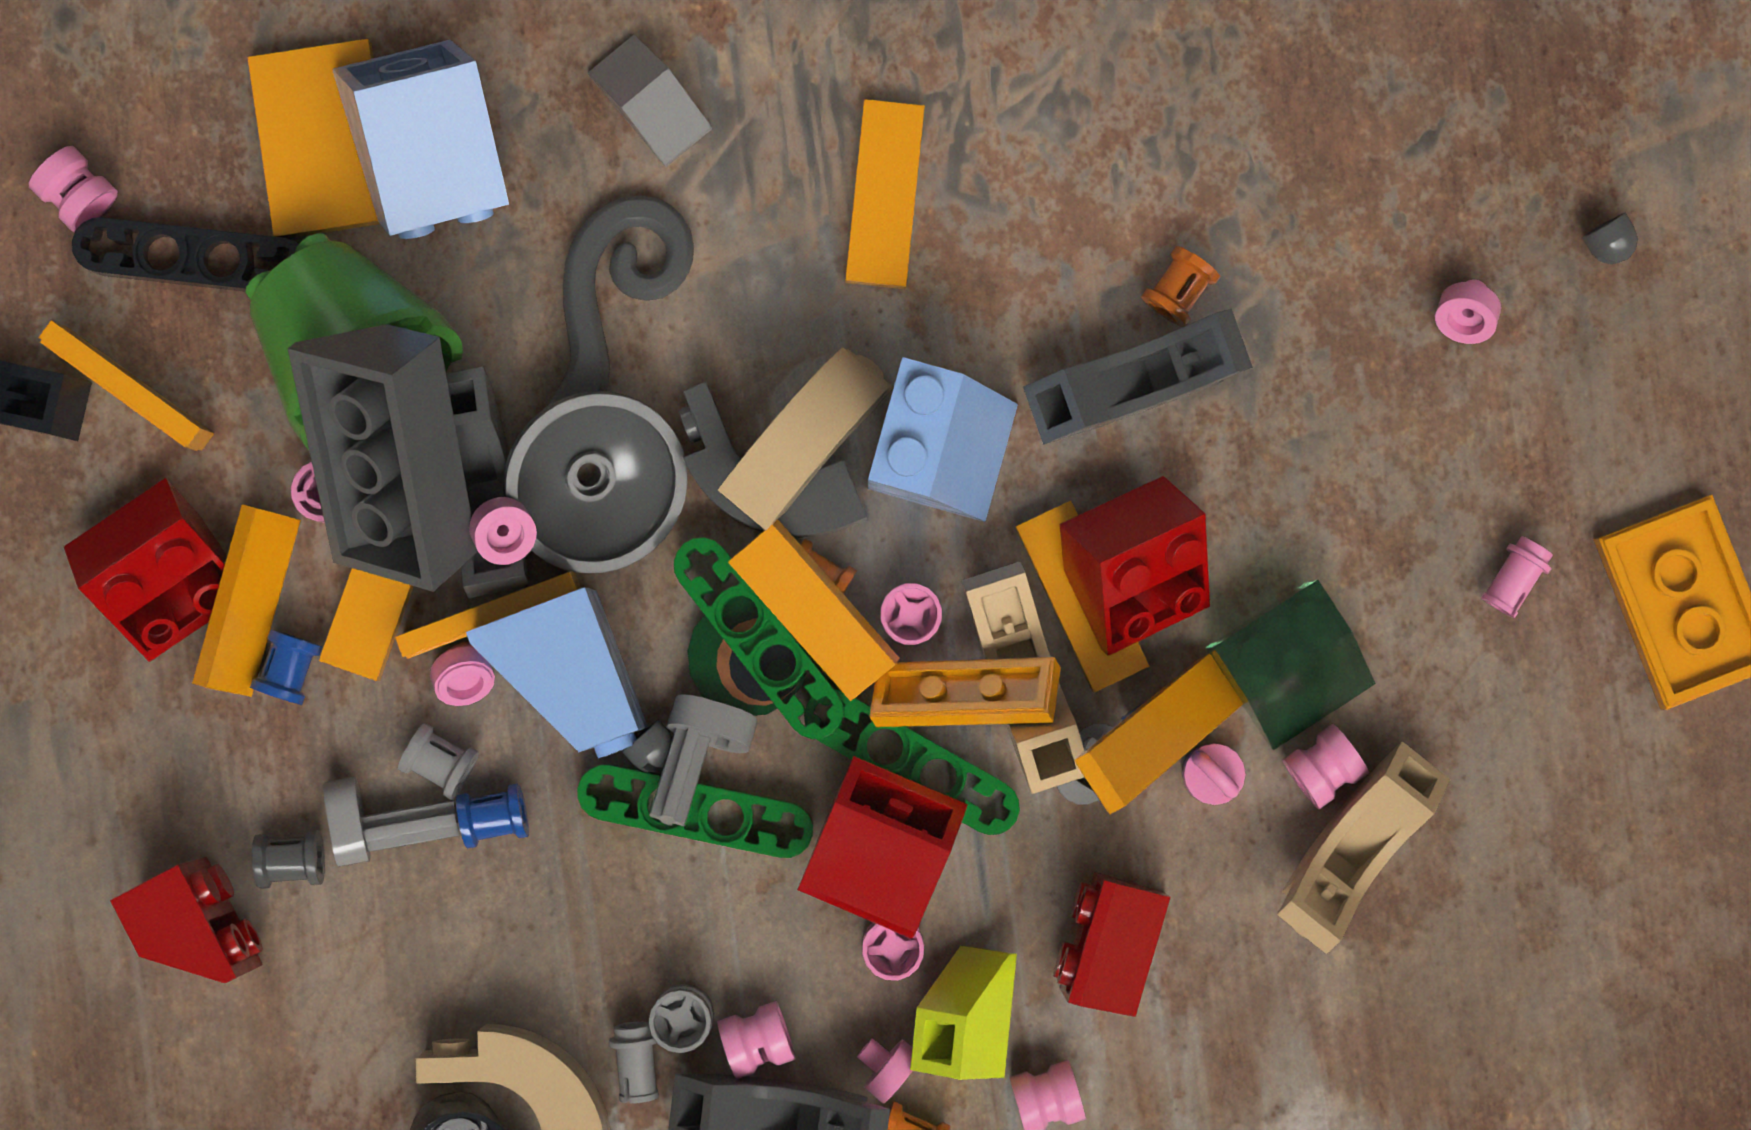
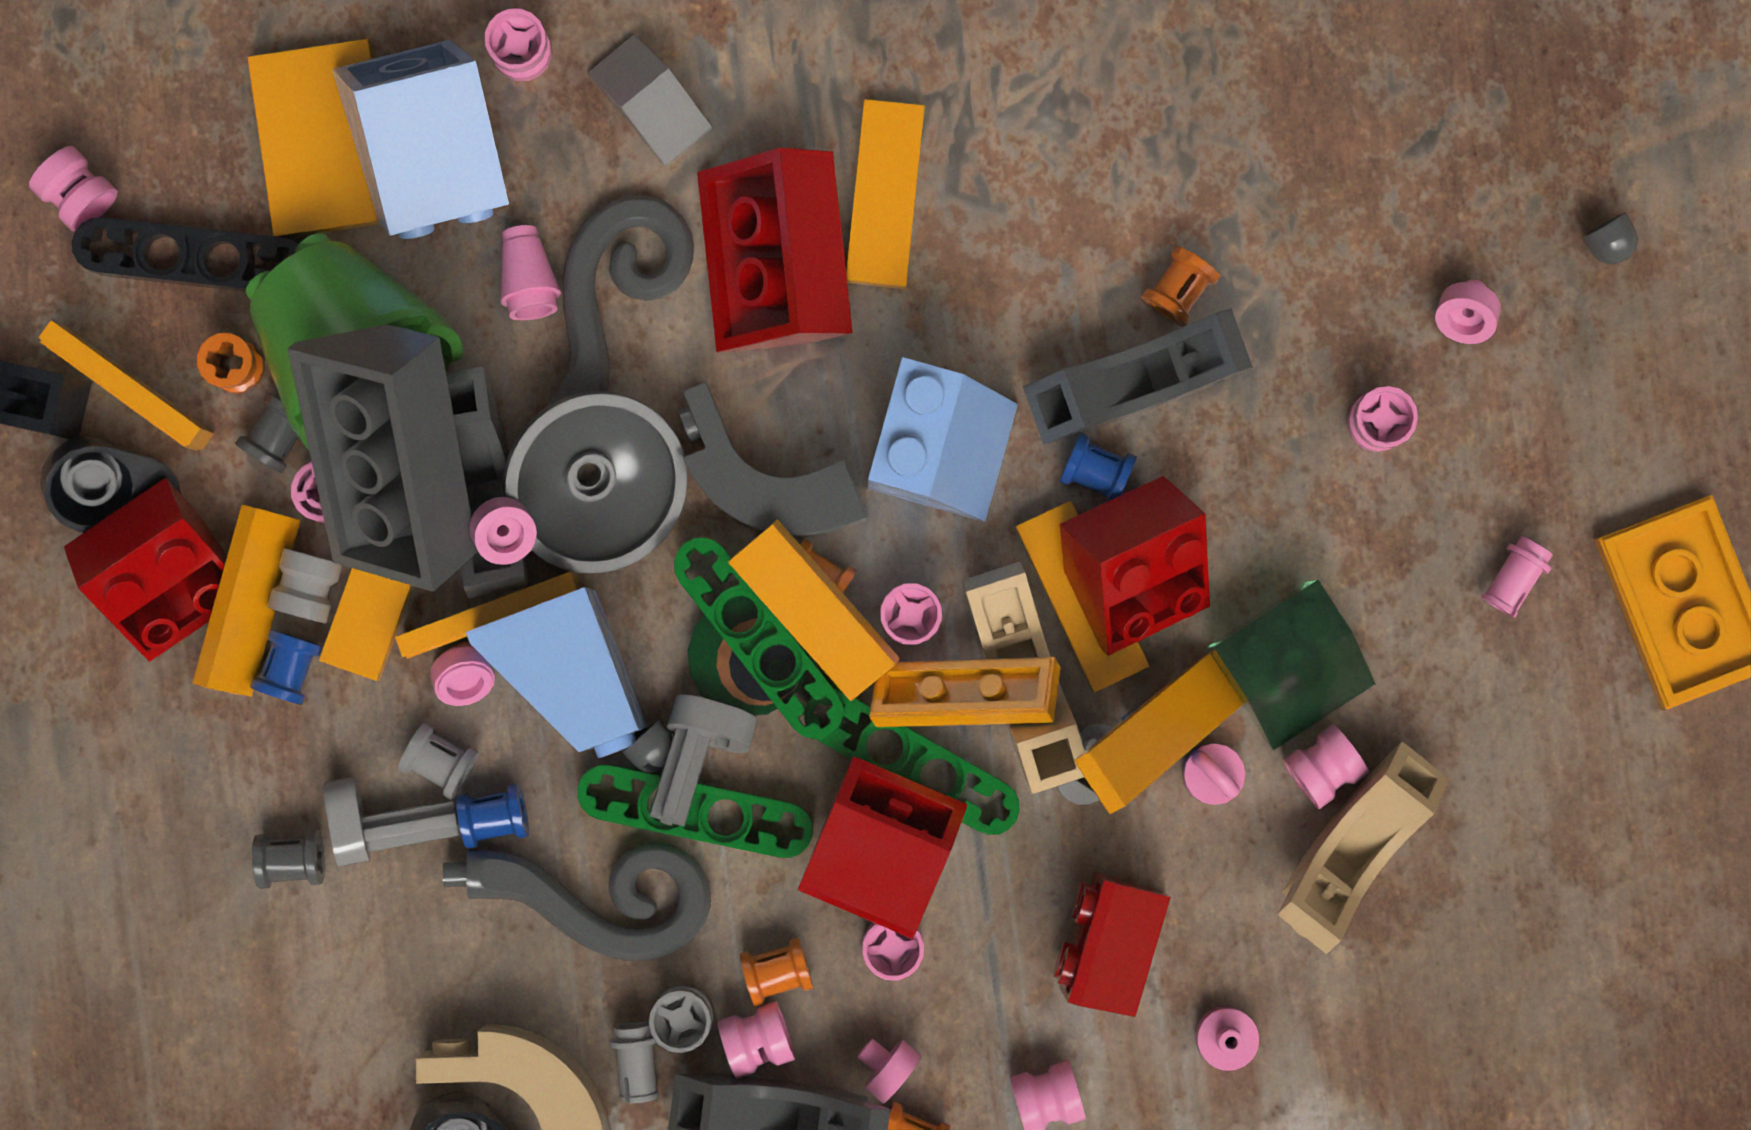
(95, 478): none -> black cap
(190, 923): red slope -> none
(225, 346): none -> orange bush
(270, 436): none -> dark grey bush
(304, 585): none -> light grey wheel
(511, 34): none -> bright pink wheel
(512, 877): none -> dark grey plant
(526, 275): none -> bright pink cone
(774, 250): none -> red slope
(776, 971): none -> orange bush
(805, 436): tan arch -> none
(966, 1017): neon yellow slope -> none
(1097, 468): none -> blue bush
(1216, 1027): none -> bright pink tile
(1392, 416): none -> bright pink wheel

